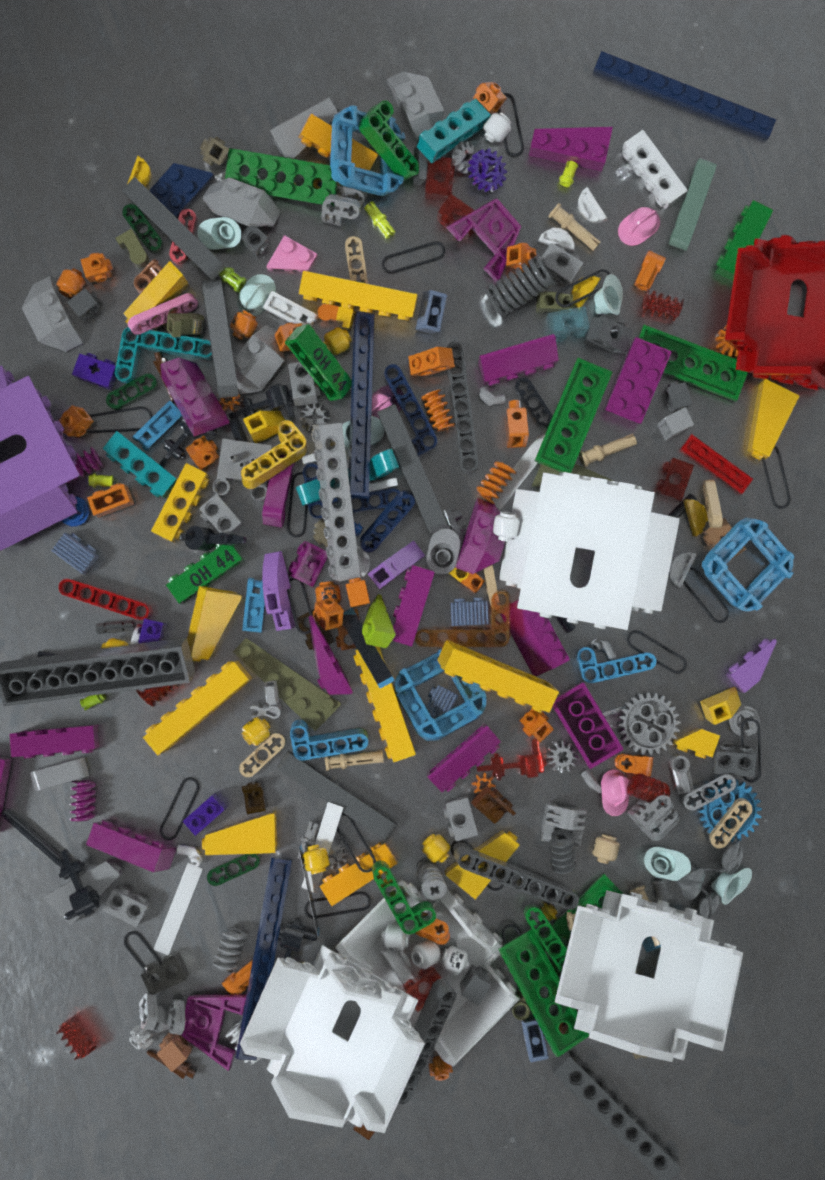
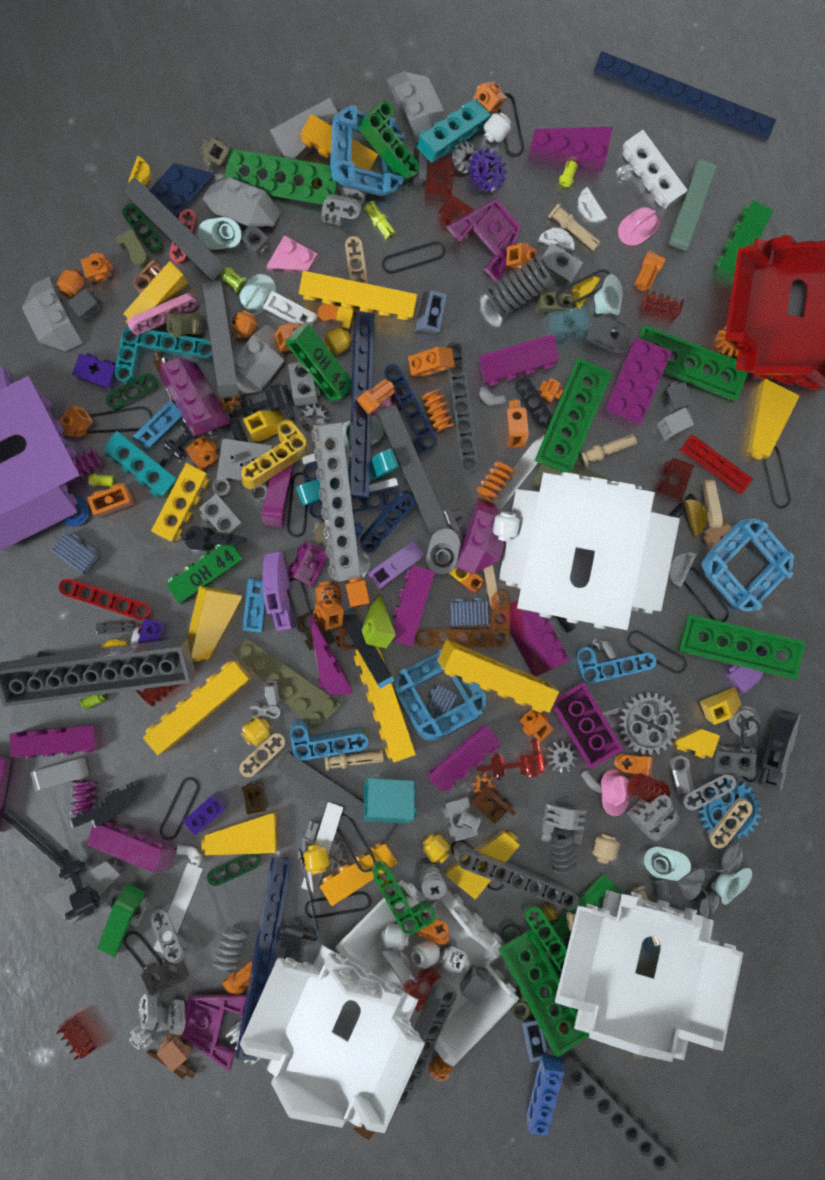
(116, 803): none -> black slope
(120, 919): none -> green beam
(159, 933): none -> light grey beam
(373, 398): none -> orange piece
(389, 801): none -> teal brick
(469, 821): none -> light grey bush
(545, 1094): none -> blue brick
(551, 390): none -> orange gear
(746, 659): none -> green plate
(779, 749): none -> black slope

